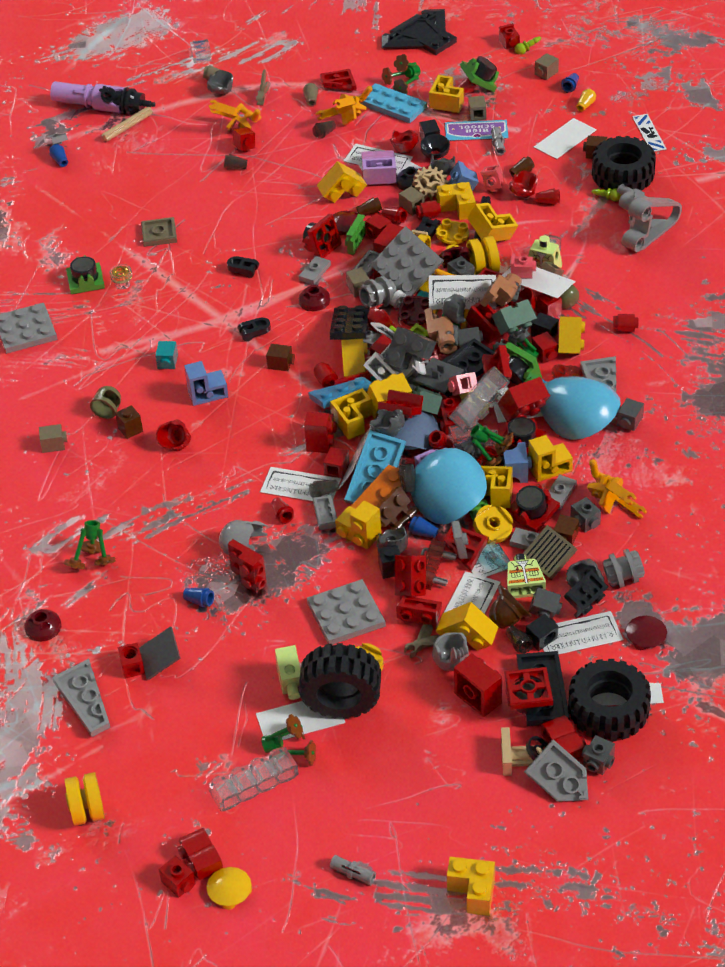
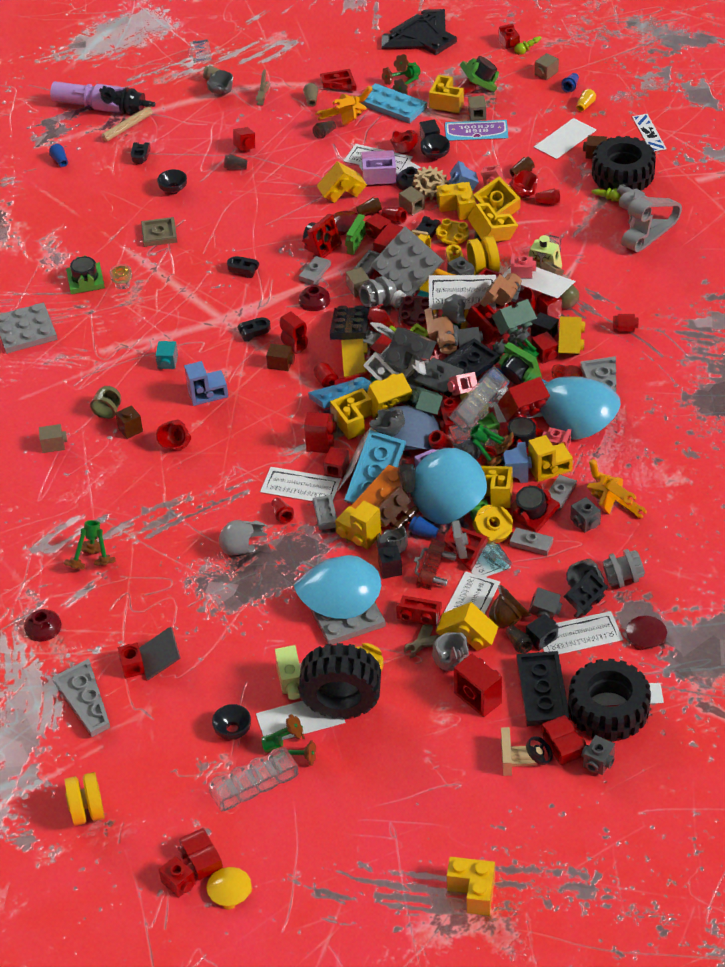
(56, 138): light grey plate -> none
(140, 152): none -> black plate
(172, 178): none -> black piece
(200, 596): blue cone -> none
(231, 715): none -> black piece
(233, 113): light orange piece -> none
(247, 565): red plate -> none
(293, 332): none -> red brick
(323, 488): clear smoke cone -> none
(340, 587): none -> medium azure piece
(340, 864): light grey pin -> none
(407, 402): red bracket -> none
(410, 575): red bracket -> none
(429, 209): red brick -> none
(443, 164): dark grey hair -> none
(455, 252): dark red dish -> none
(490, 421): none -> bright green plate
(498, 141): light grey pin -> none
(499, 196): none -> yellow slope
(500, 360): red bracket -> none
(524, 577): yellowish green torso -> none
(528, 694): red piece -> none
(550, 551): dark tan tile -> none
(559, 436): none -> coral brick
(559, 774): light grey tile -> none
(567, 528): reddish brown brick -> none
(630, 414): dark grey brick -> none

